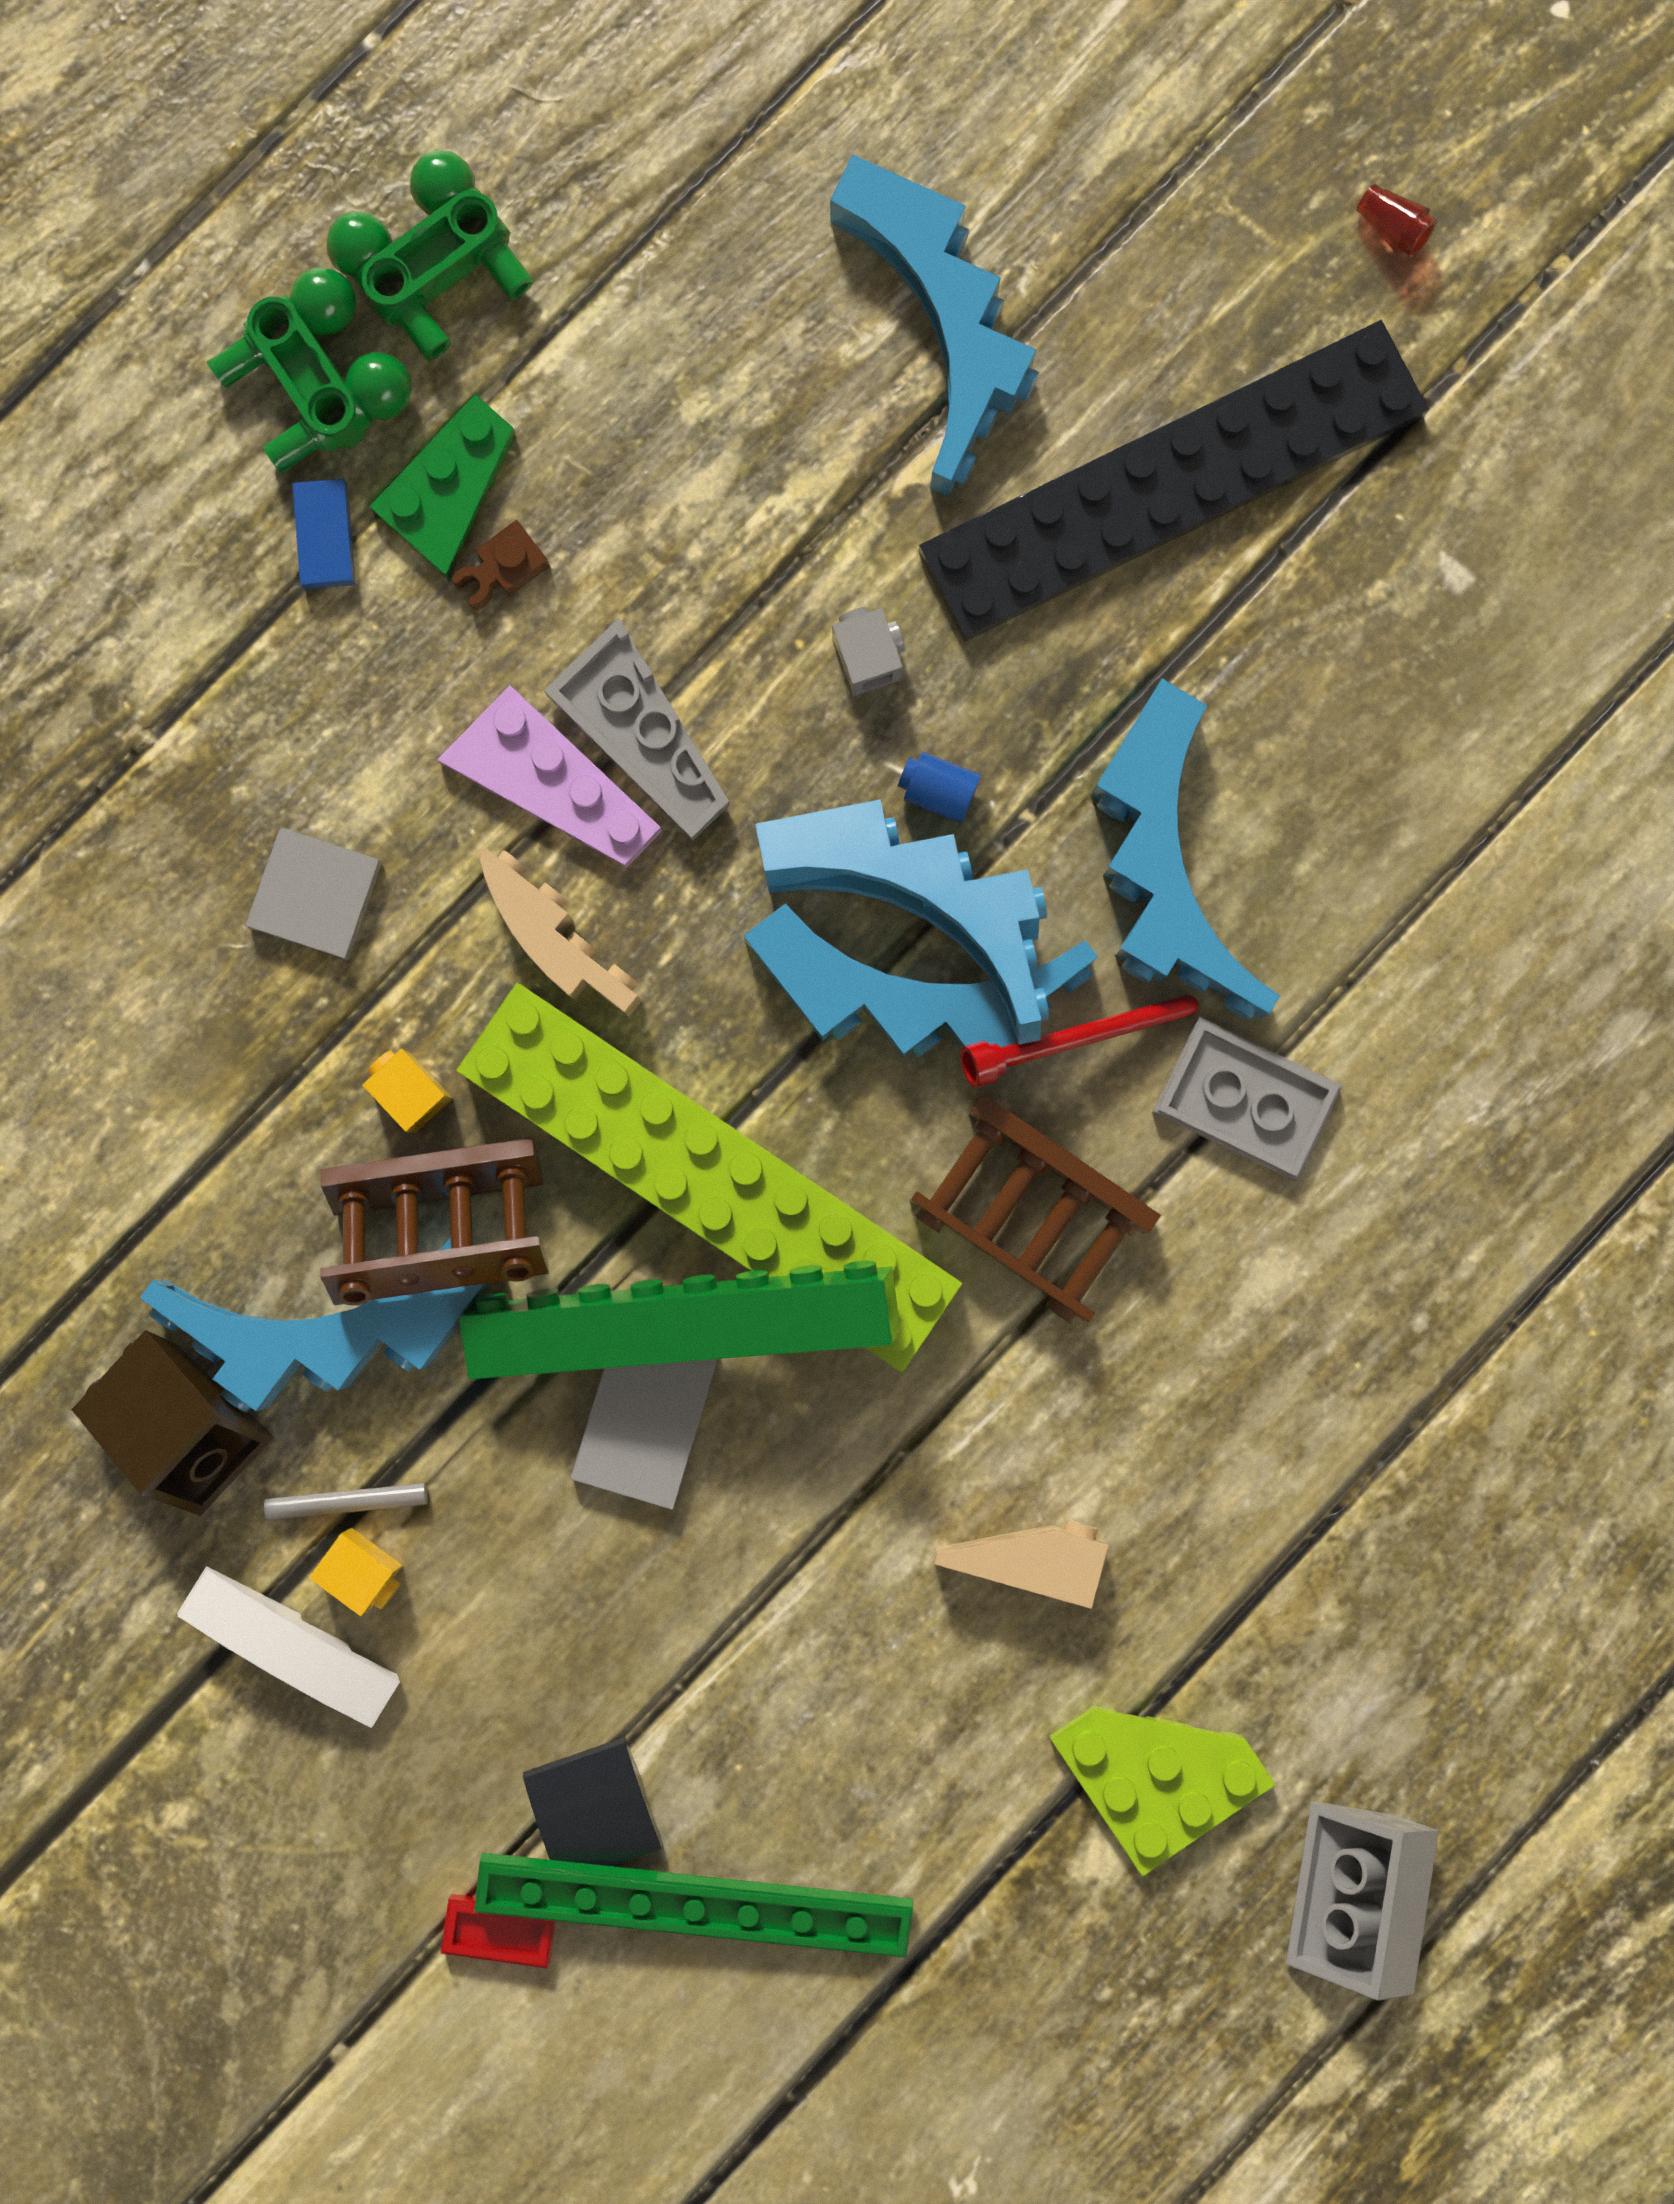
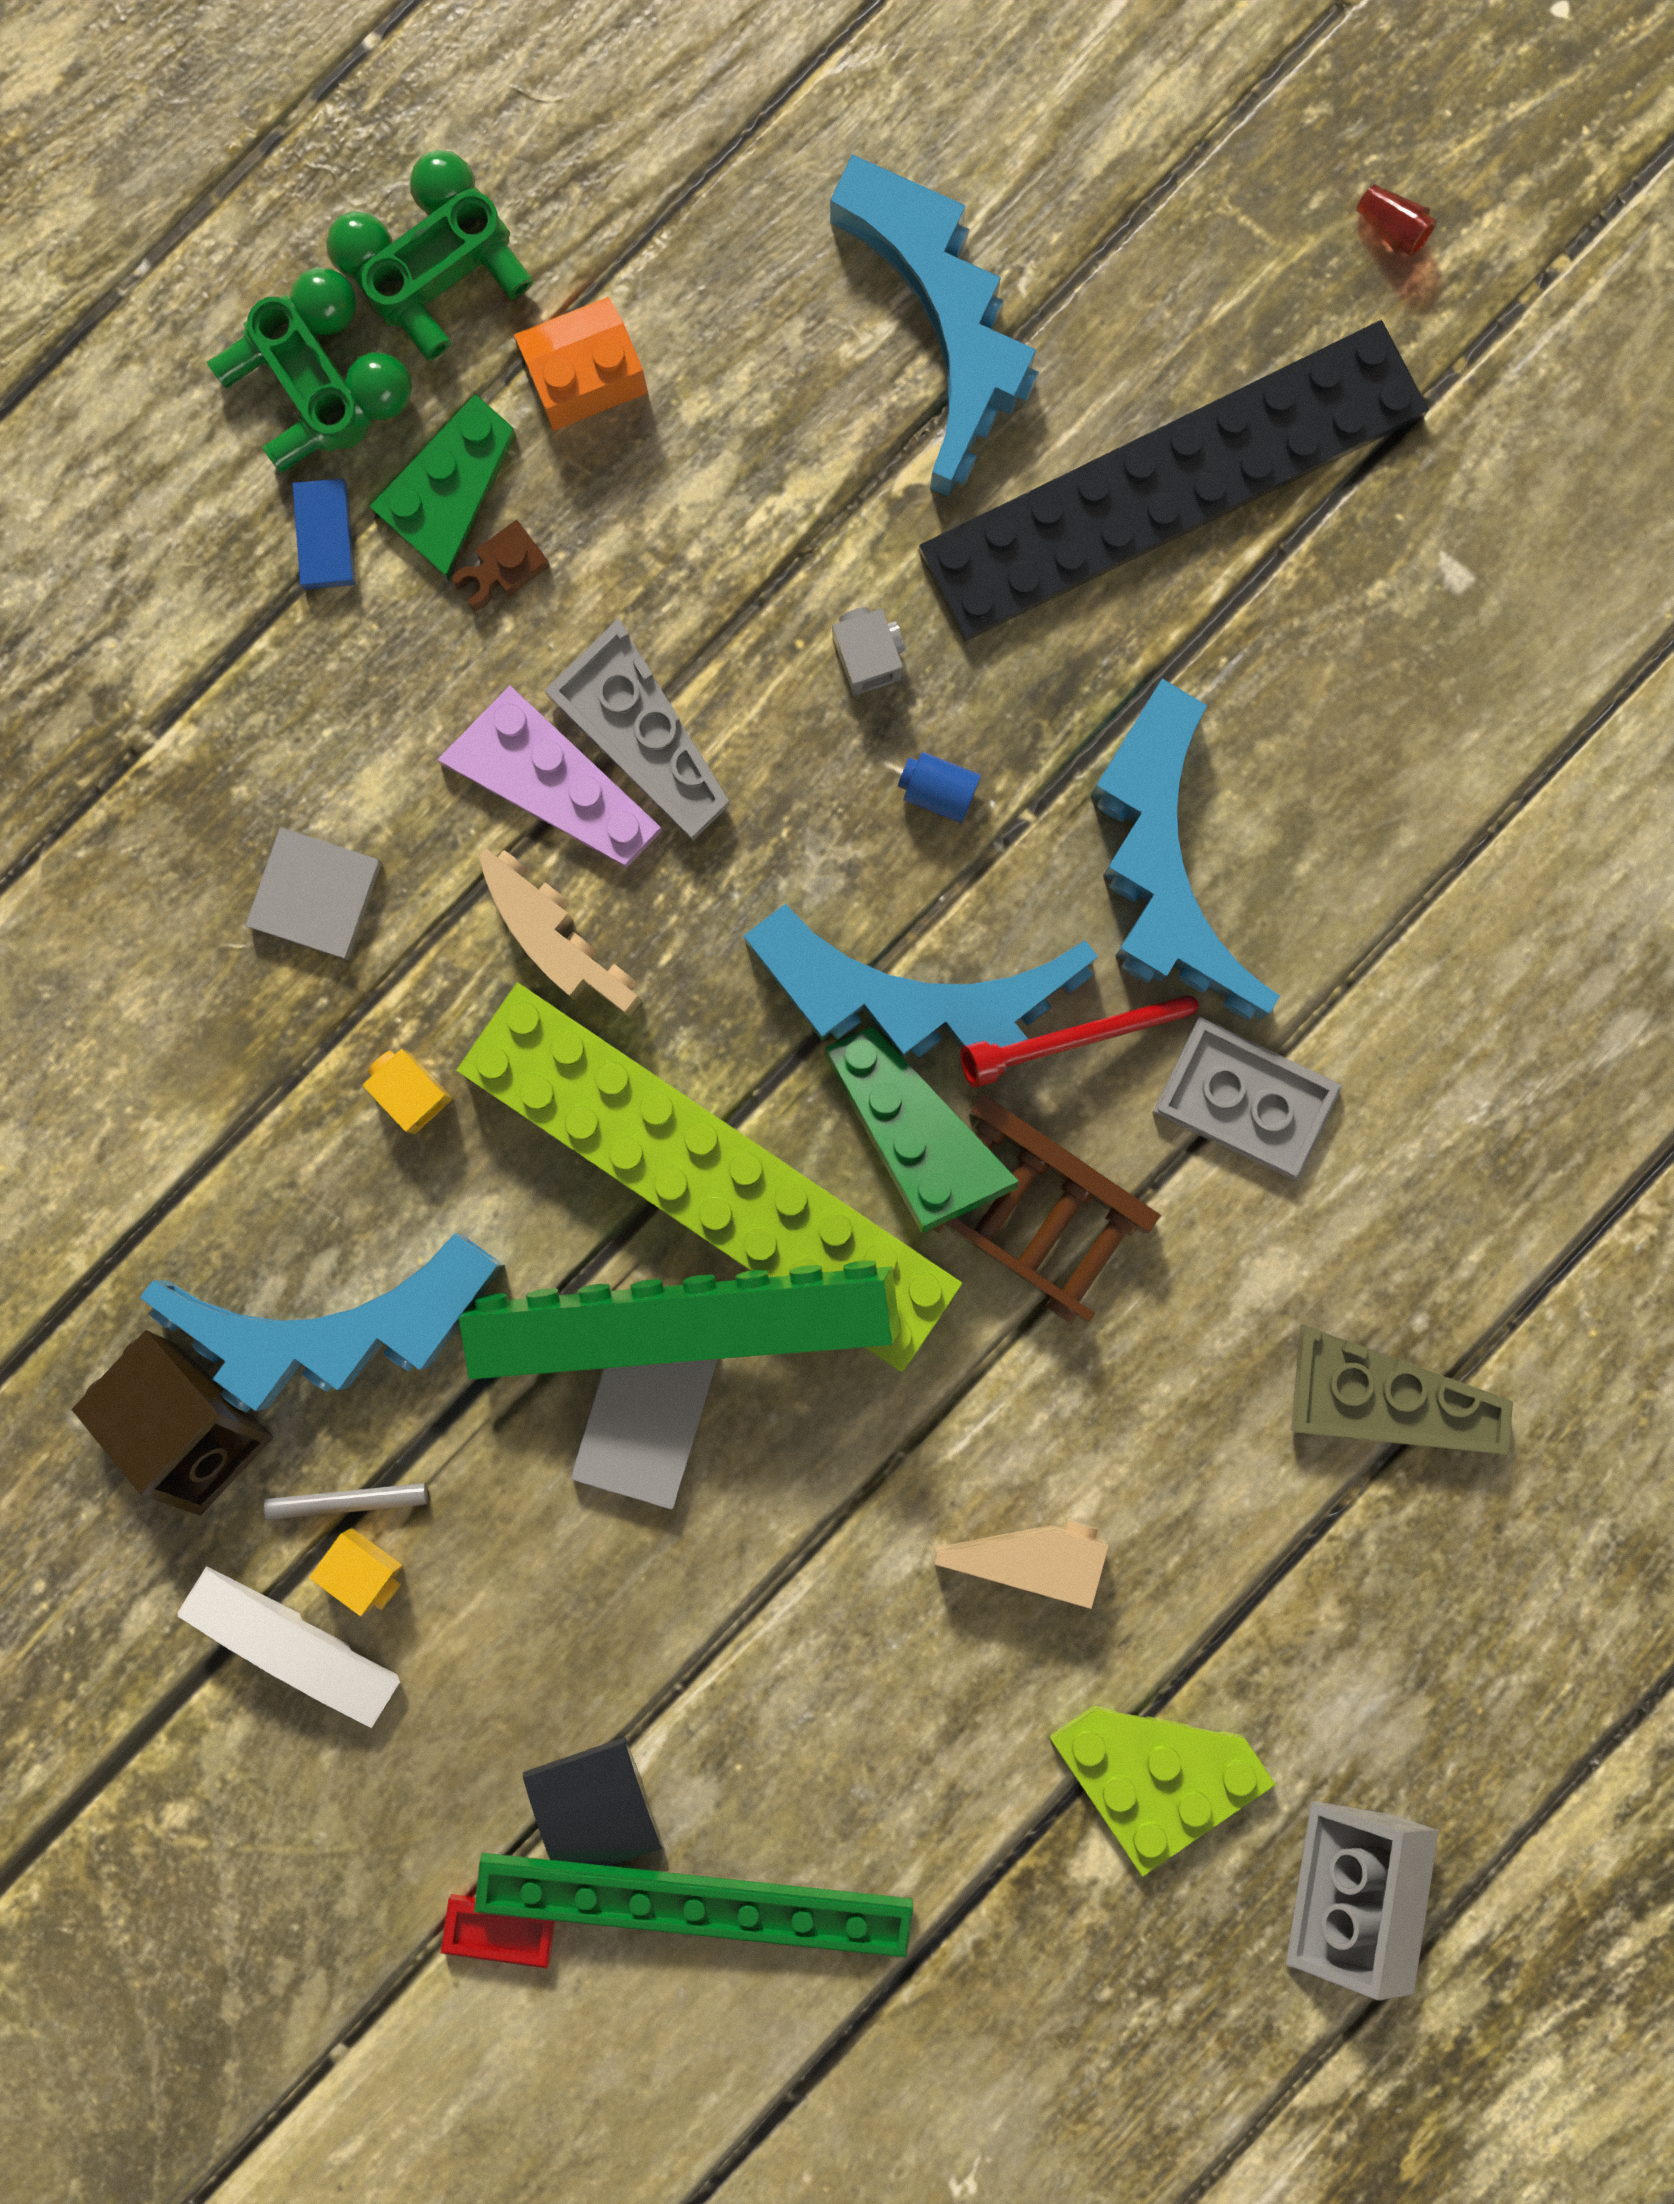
(429, 1178): reddish brown fence -> none
(582, 363): none -> orange slope
(861, 854): arch -> none
(922, 1142): none -> wing
(1383, 1399): none -> olive wing

